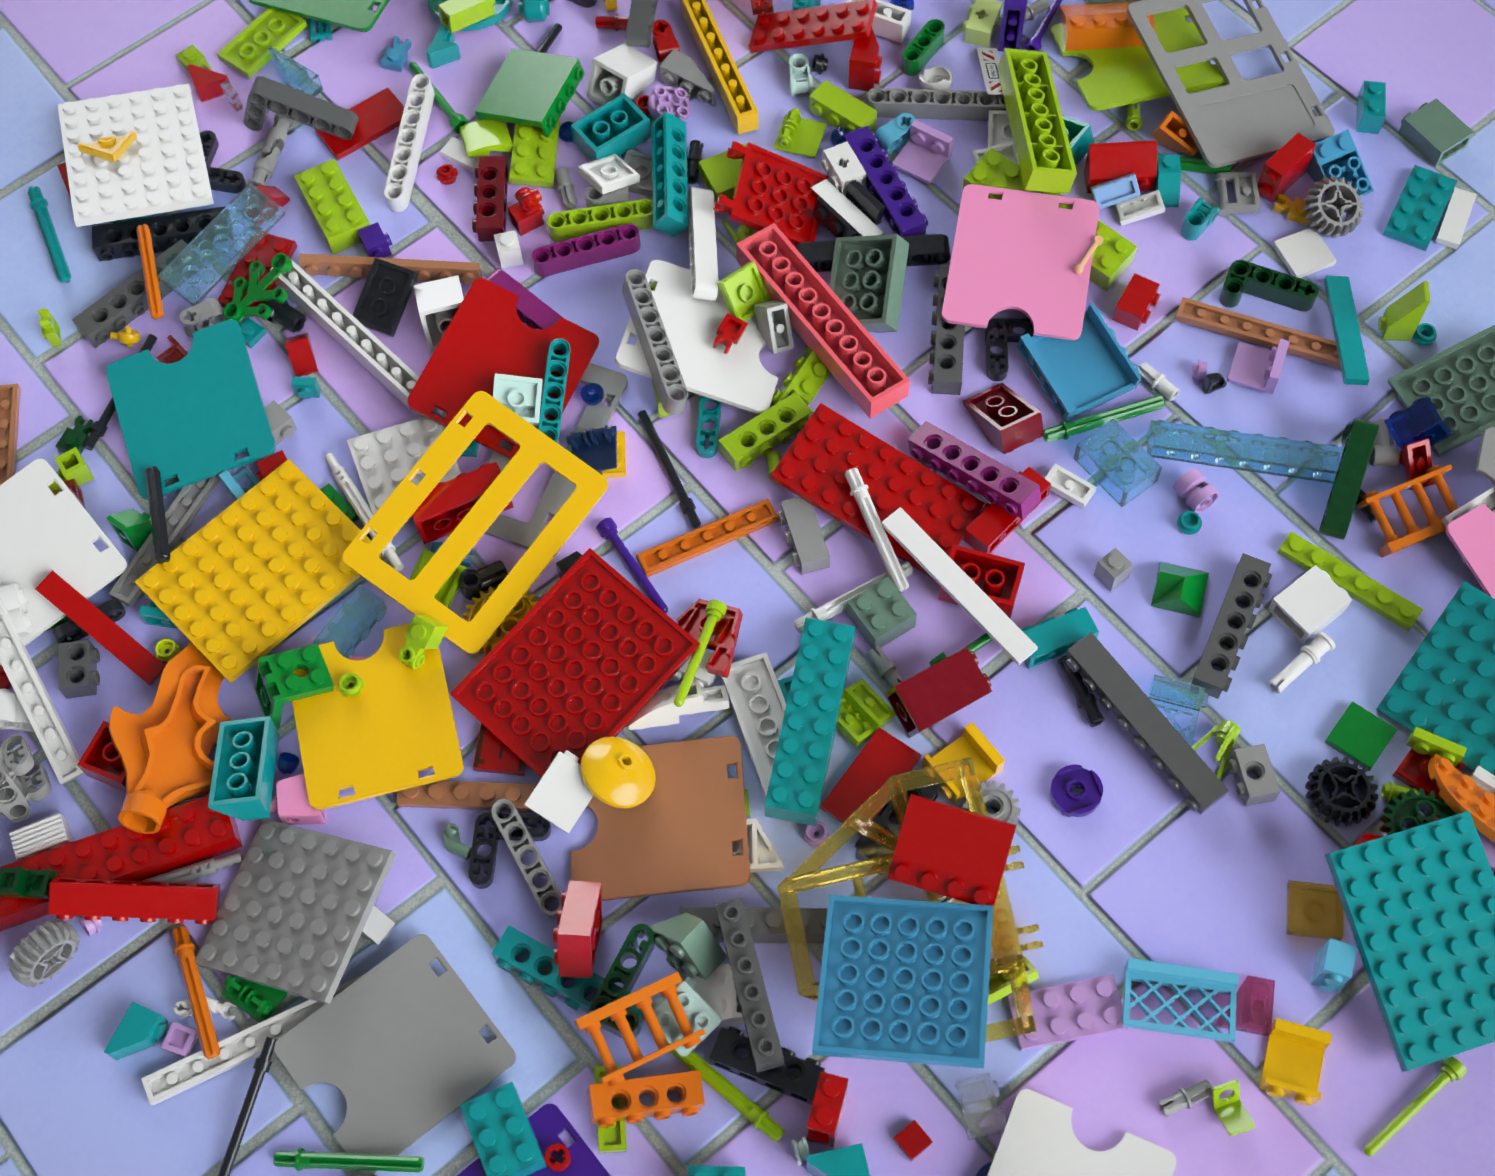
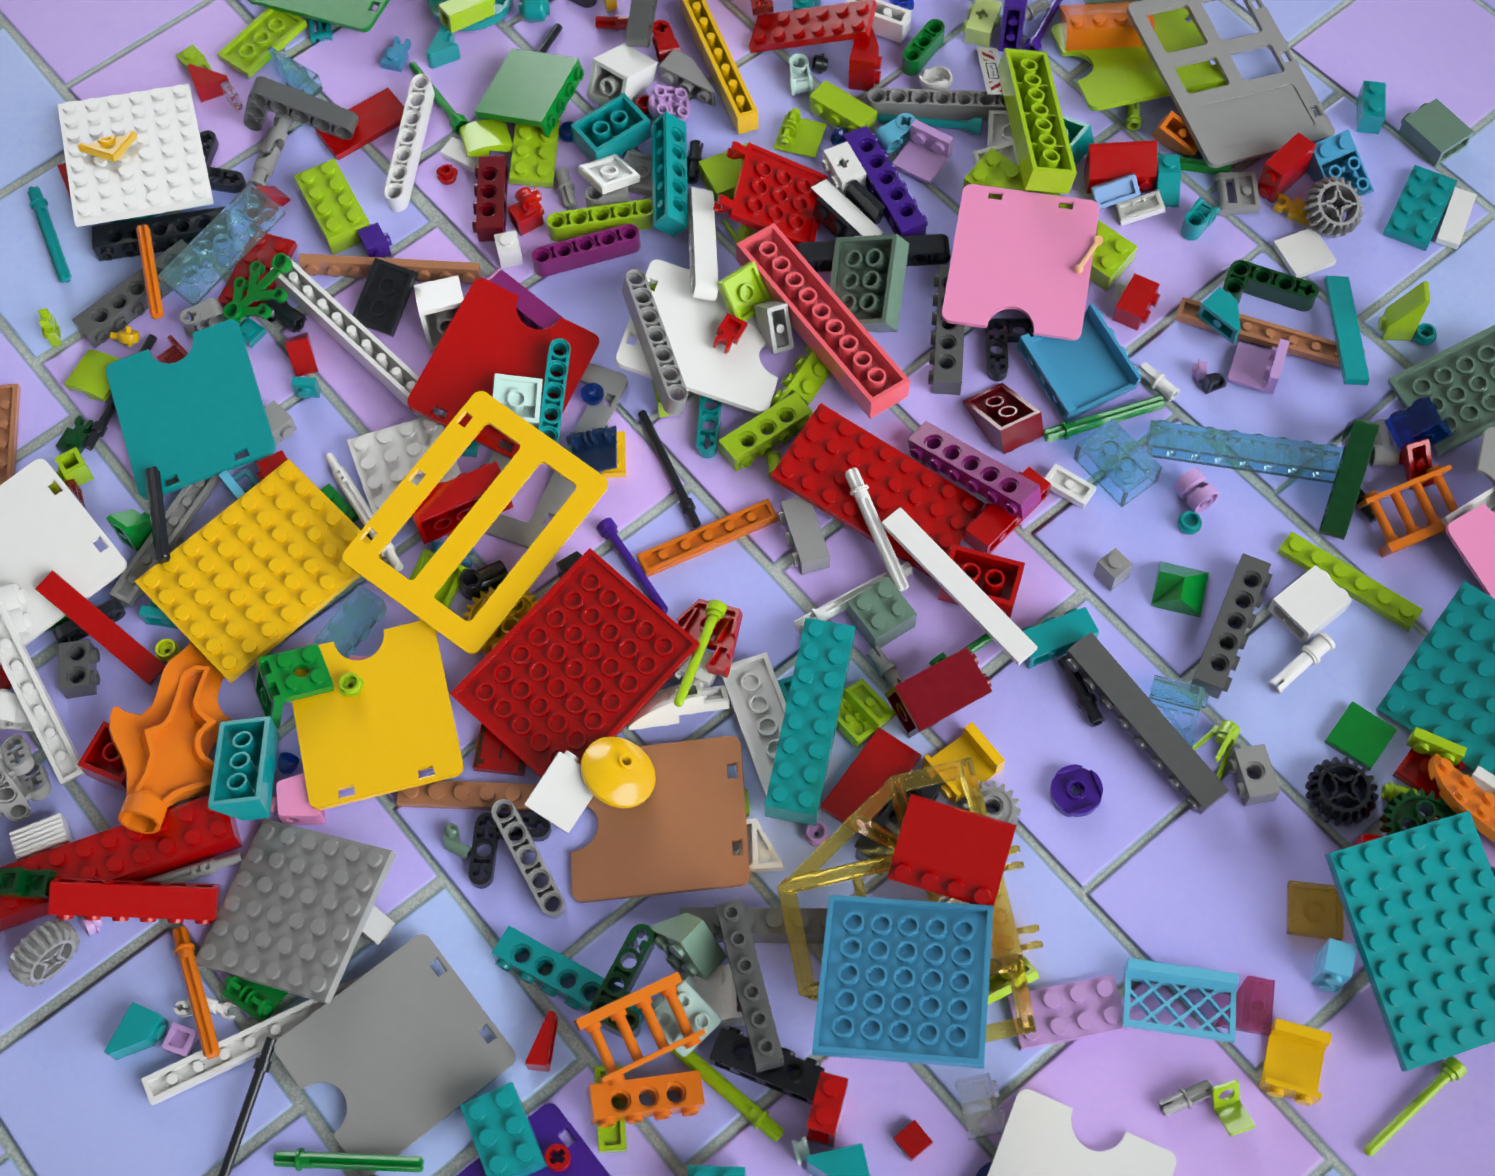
(91, 376): none -> lime slope
(421, 634): lime brick -> none
(542, 1050): none -> red slope
(578, 929): red brick -> none
(972, 125): none -> teal piece
(1221, 314): none -> teal slope

